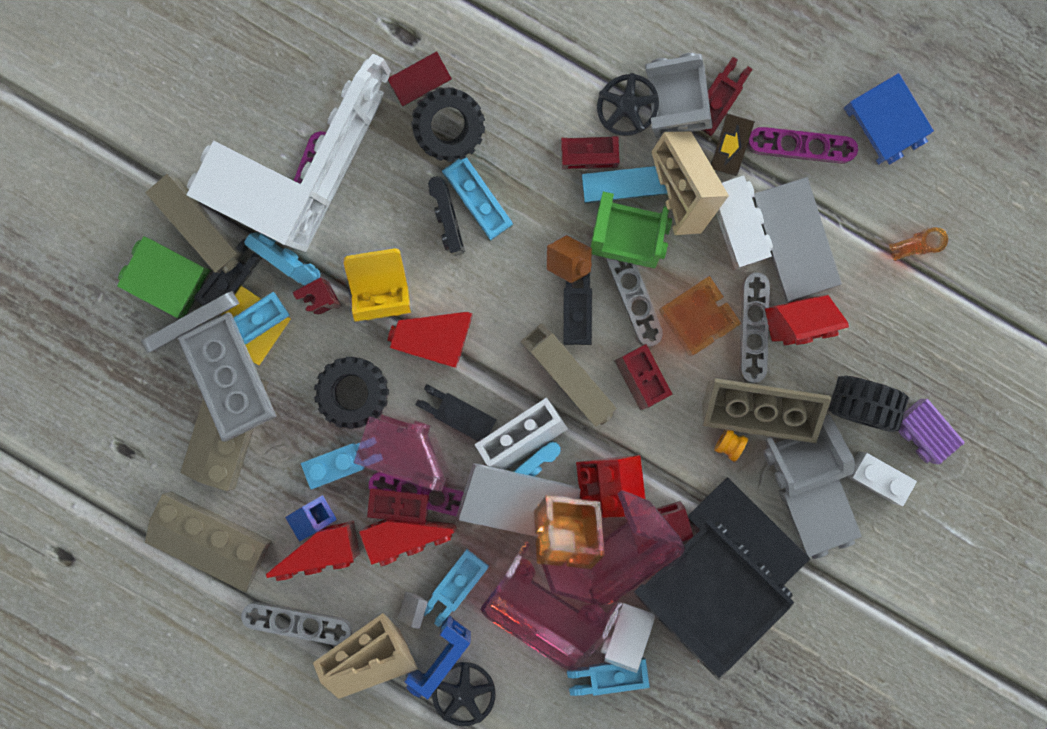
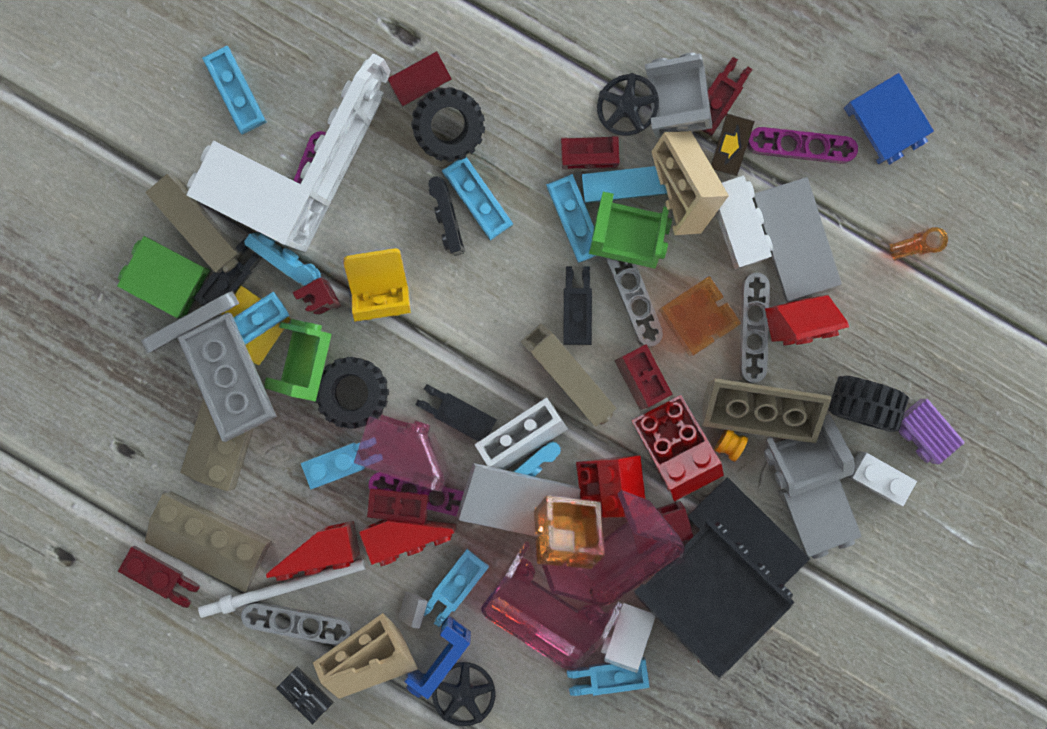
(157, 575): none -> dark red hinge
(229, 603): none -> white bar
(234, 90): none -> medium azure tile
(303, 361): none -> bright green panel
(304, 695): none -> black hips
(311, 518): blue brick -> none
(432, 337): red slope -> none
(569, 259): dark orange brick -> none
(573, 215): none -> medium azure tile
(678, 448): none -> red slope

